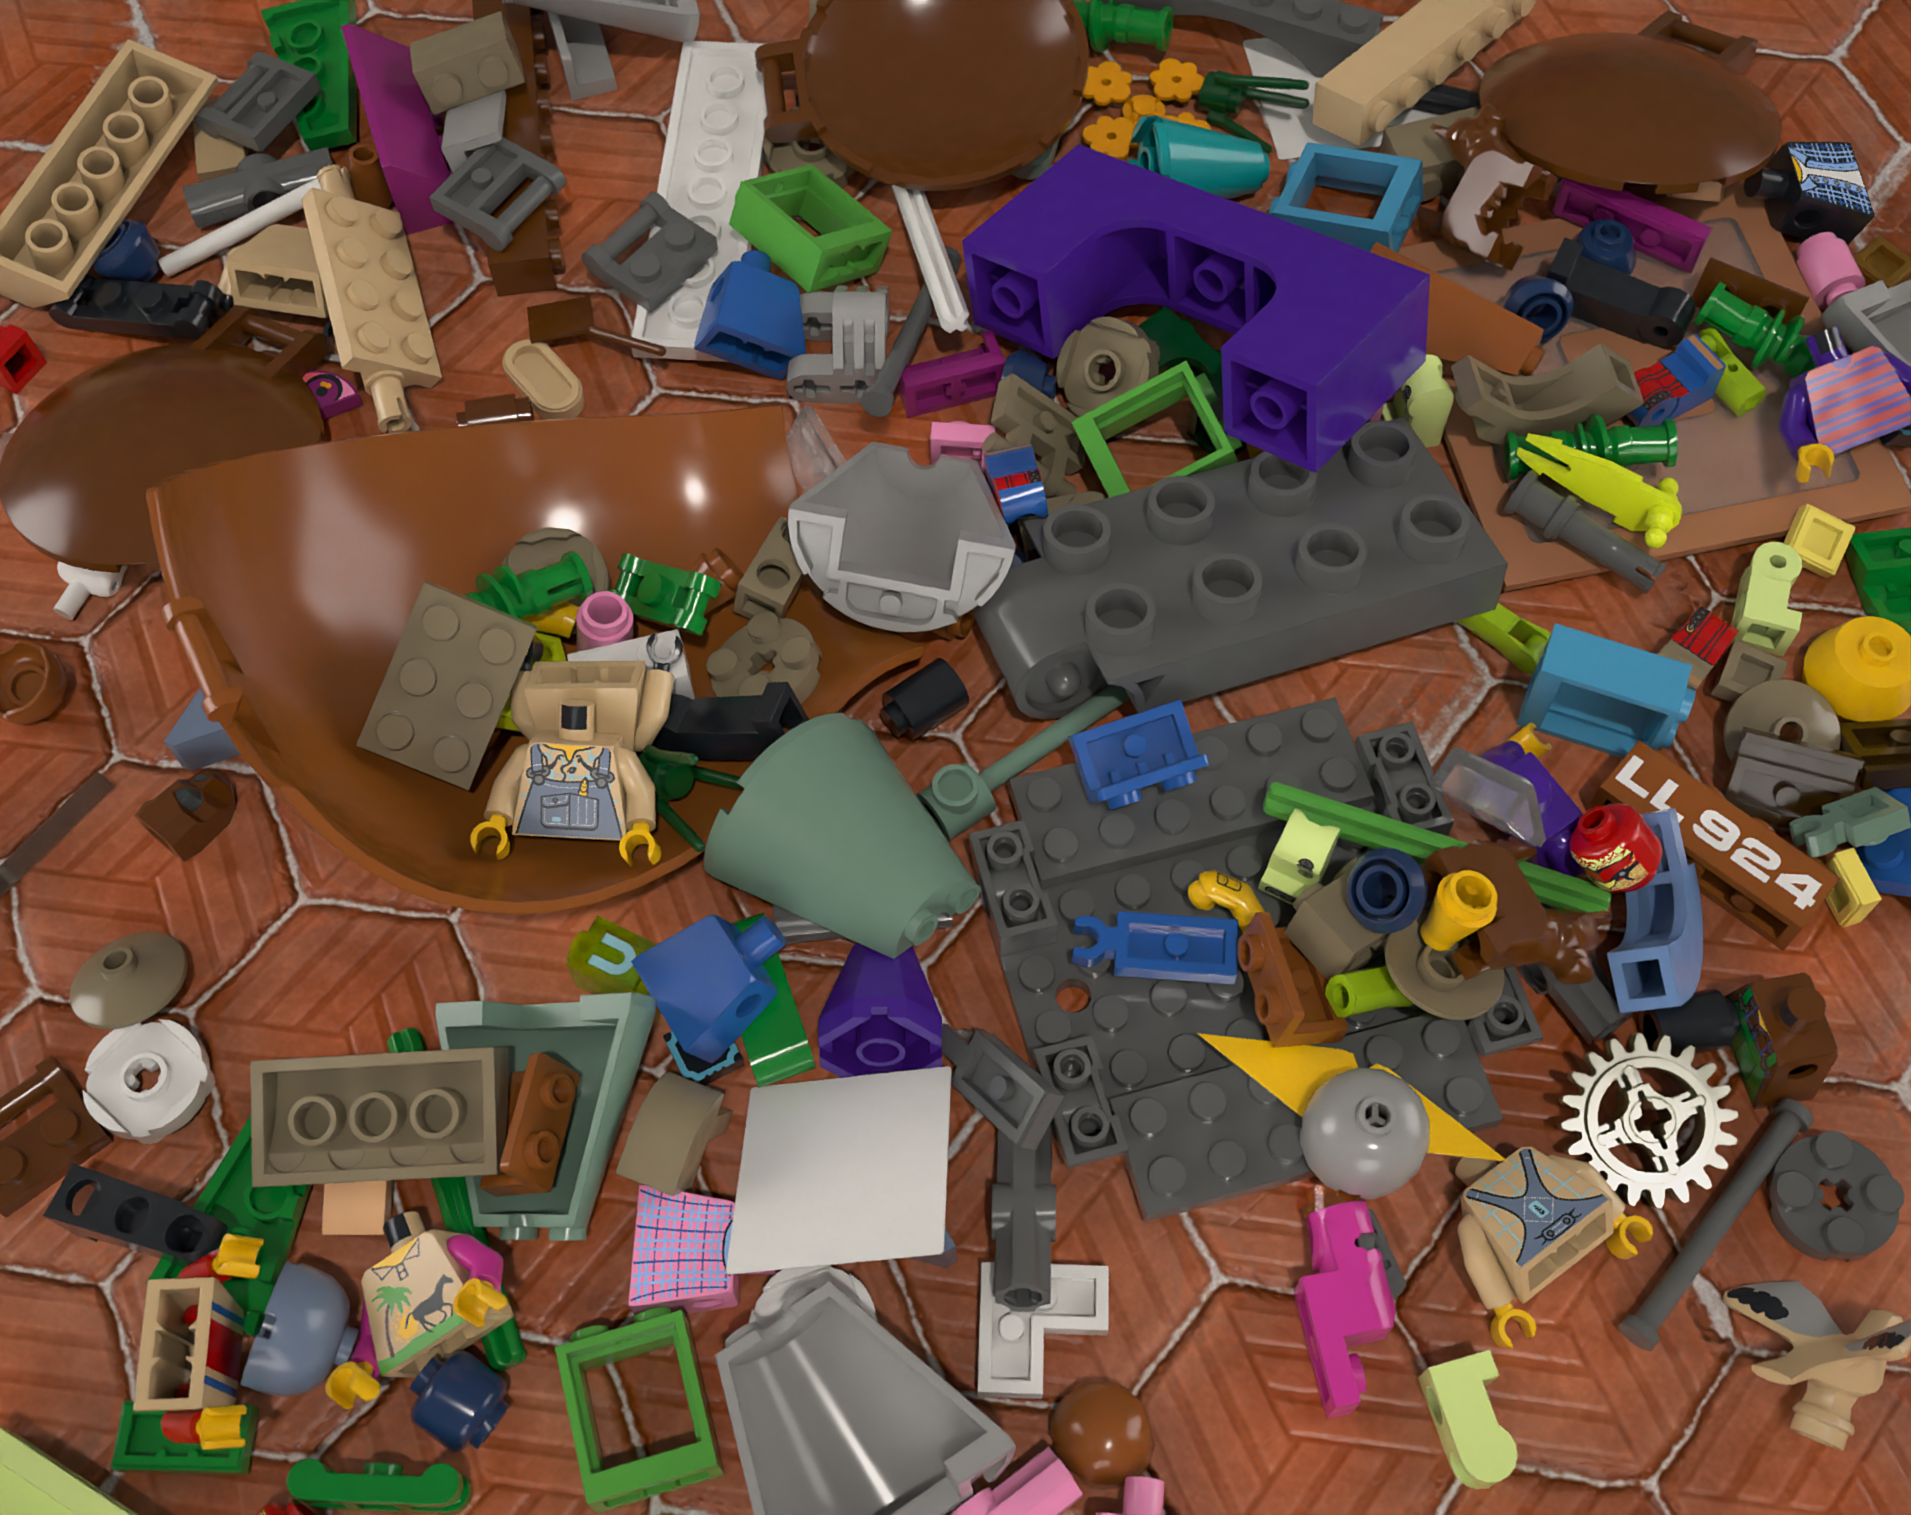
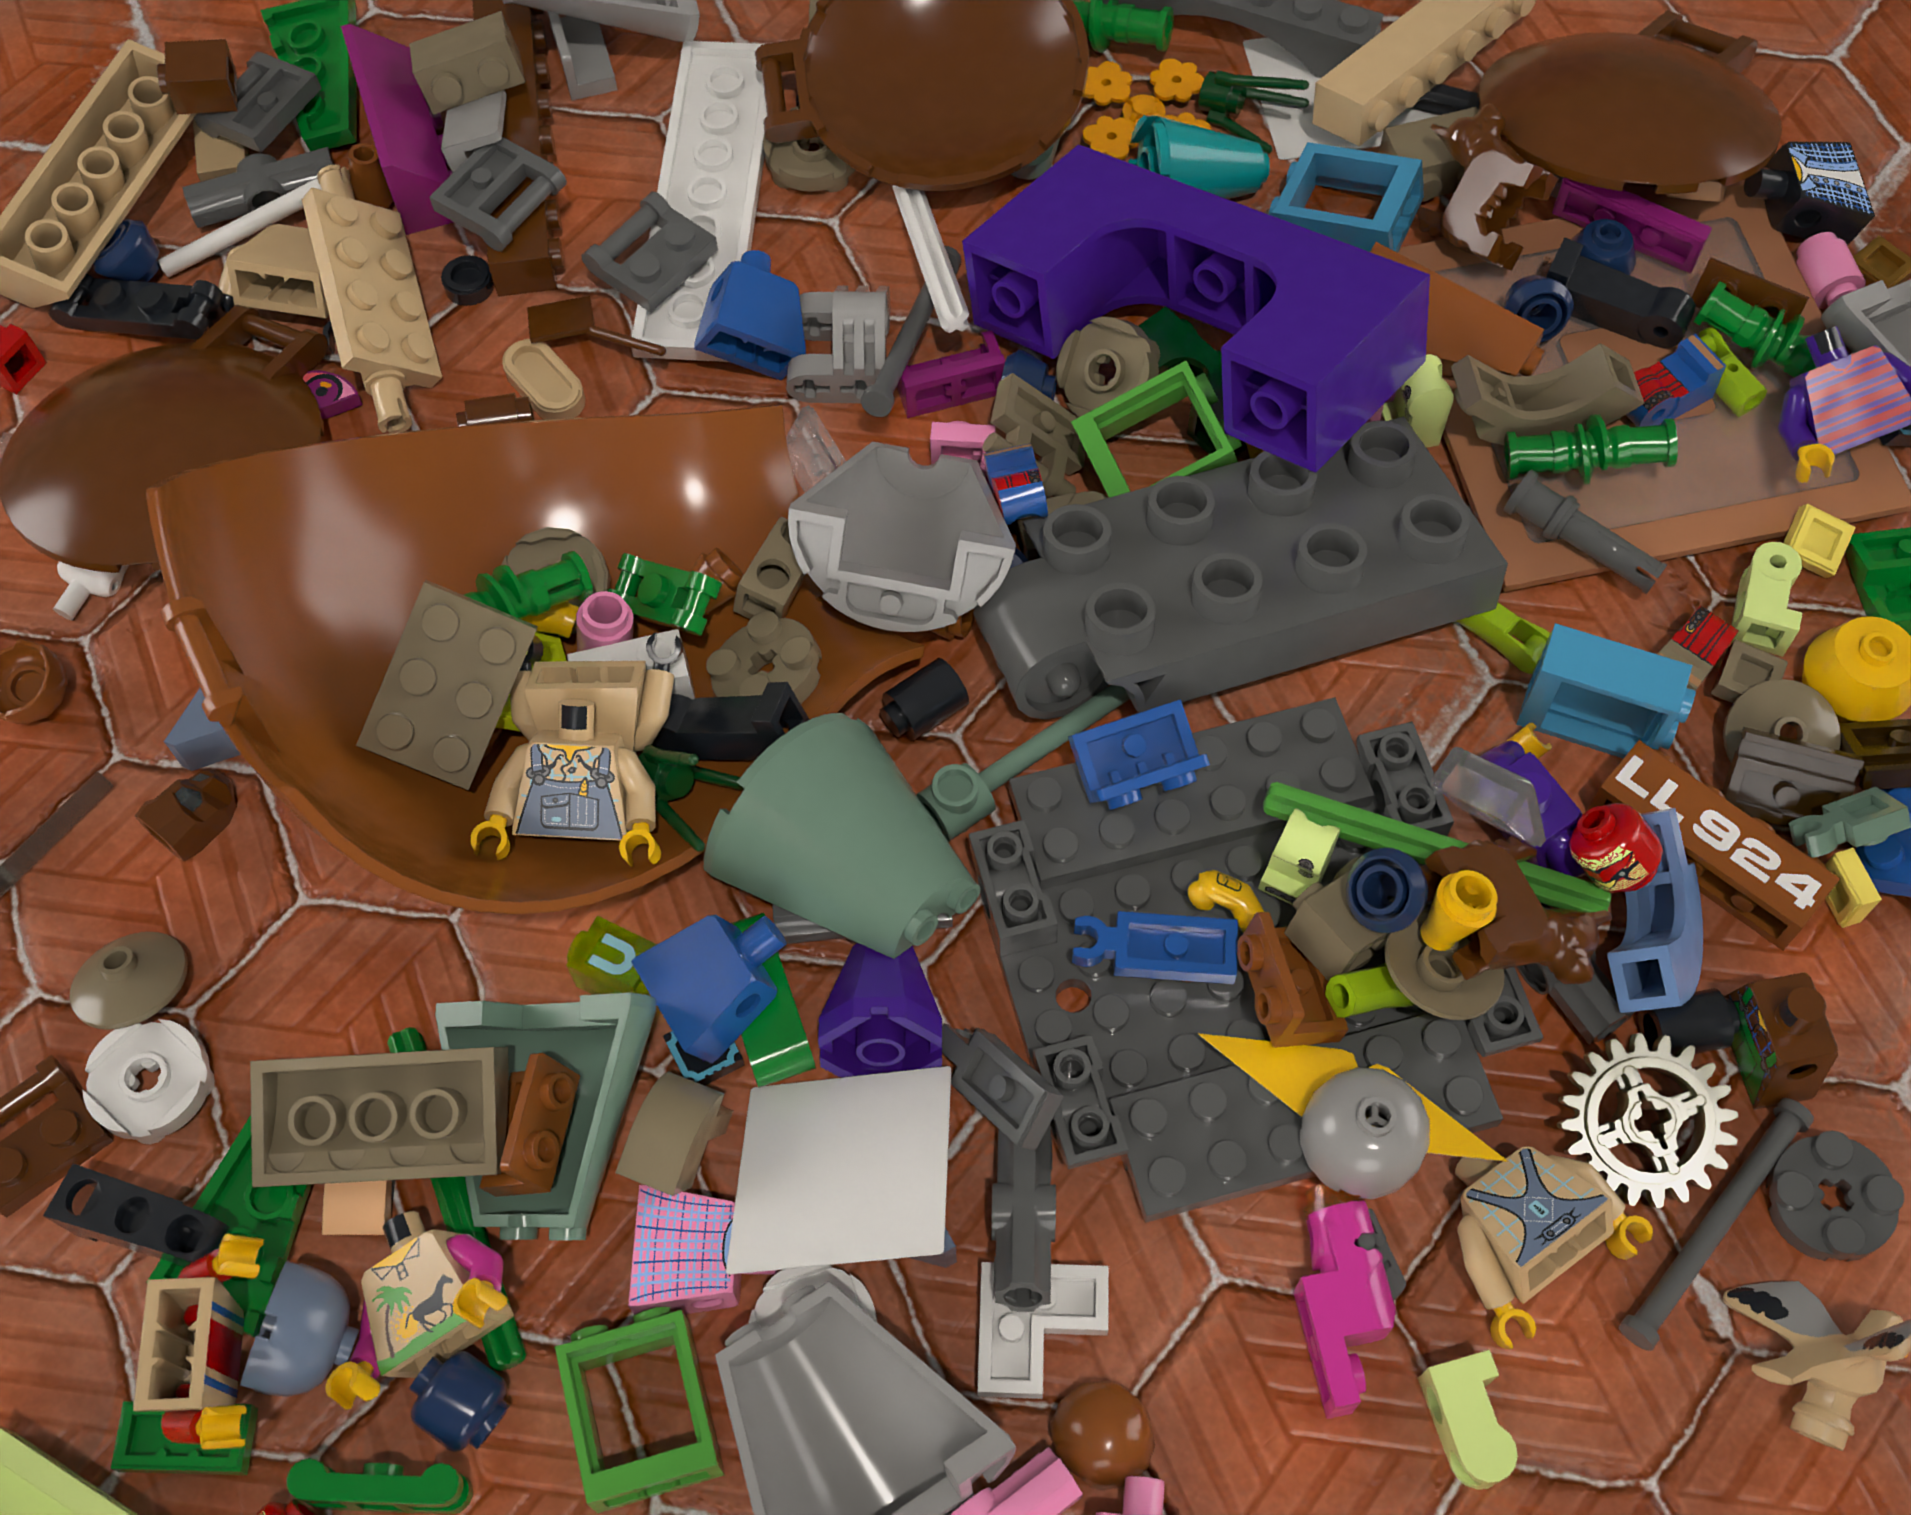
(199, 76): none -> reddish brown brick
(467, 280): none -> black tile
(851, 235): bright green window -> none
(1610, 488): neon yellow piece -> none

